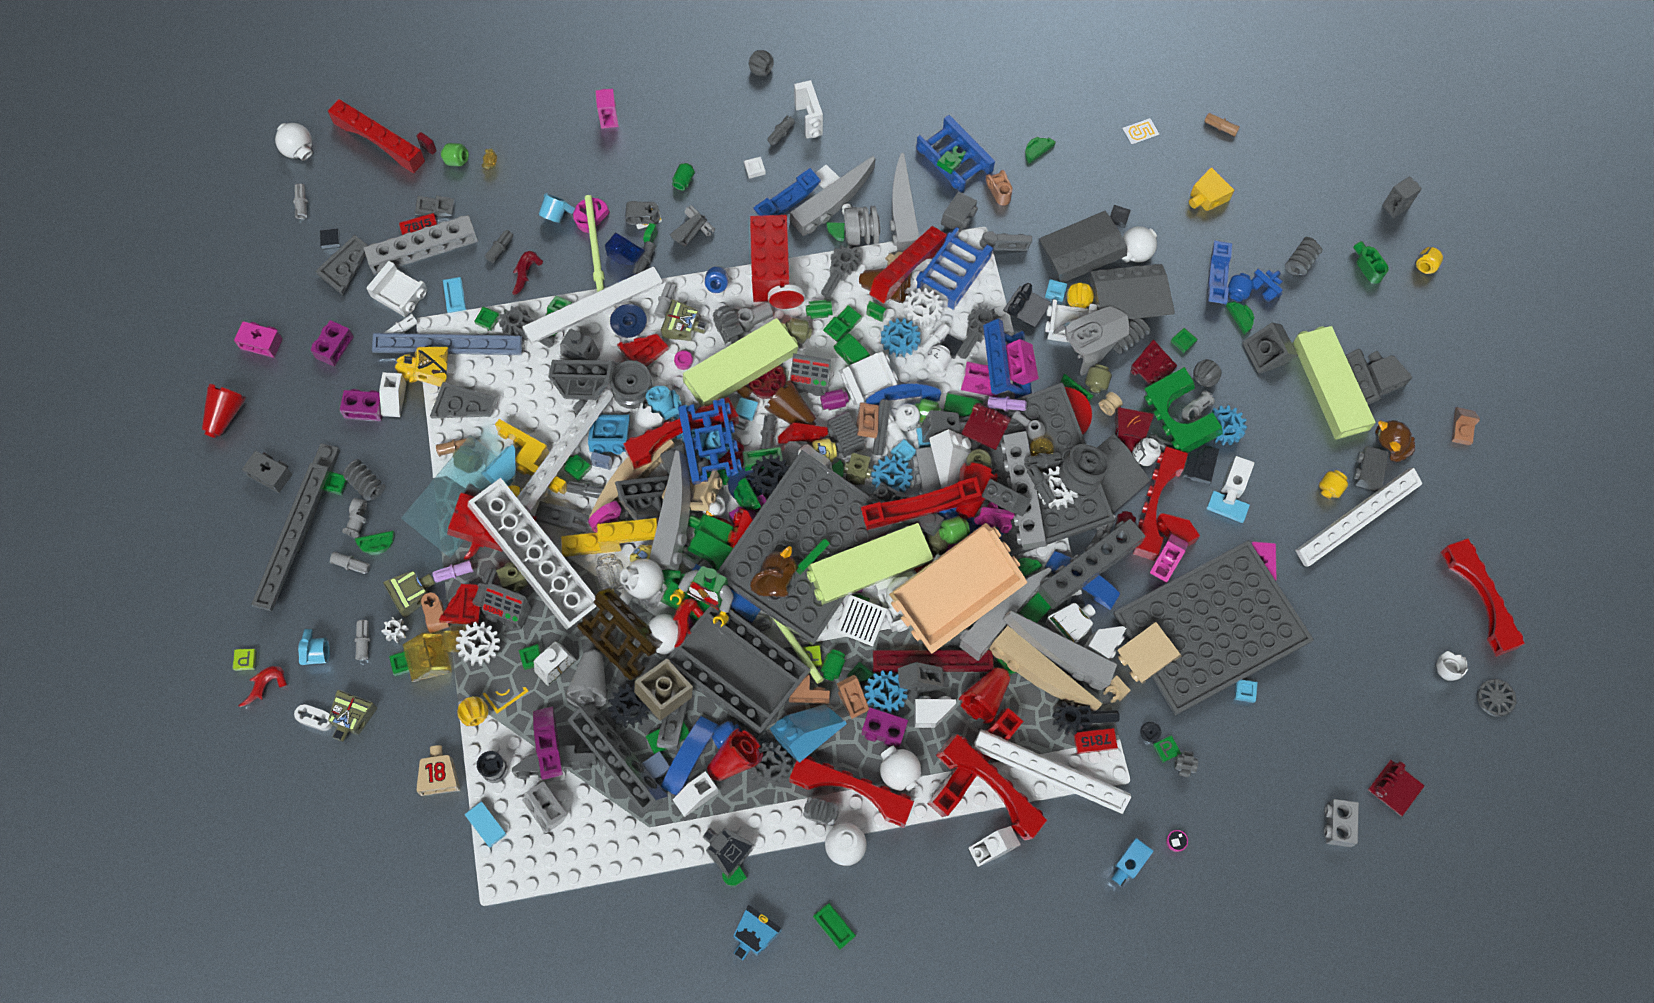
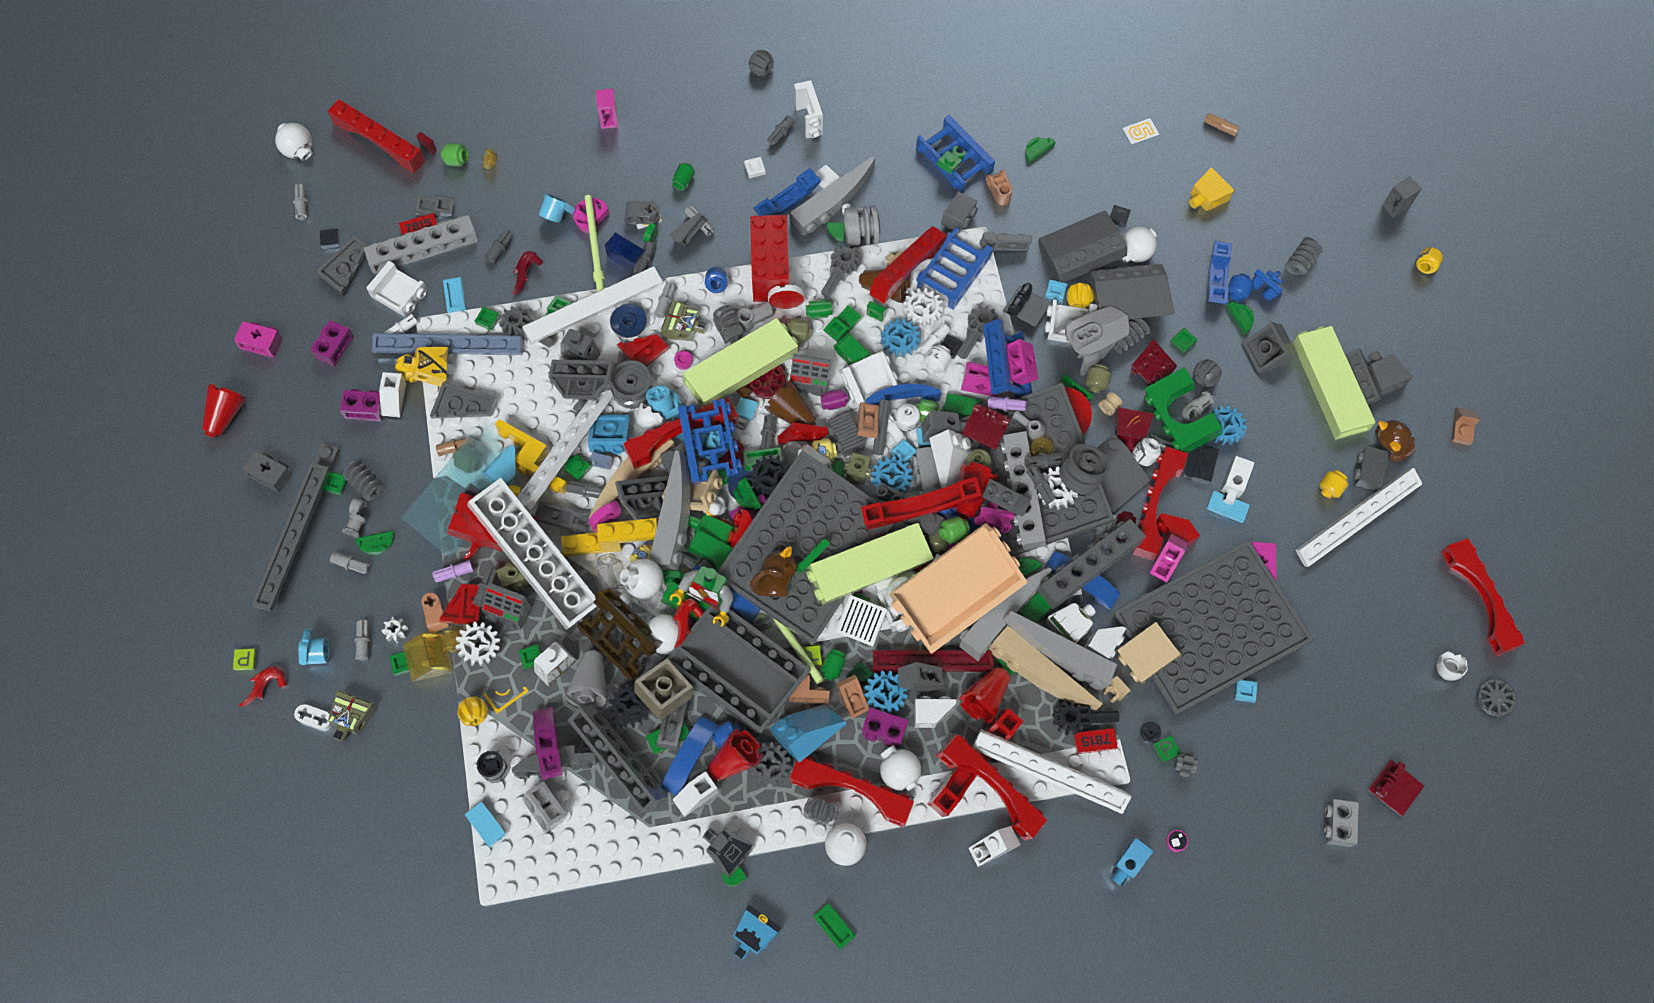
(408, 591): olive torso -> none
(437, 773): tan torso -> none
(656, 765): sand blue tile -> none
(903, 213): light grey slope -> none
(1370, 262): green piece -> none

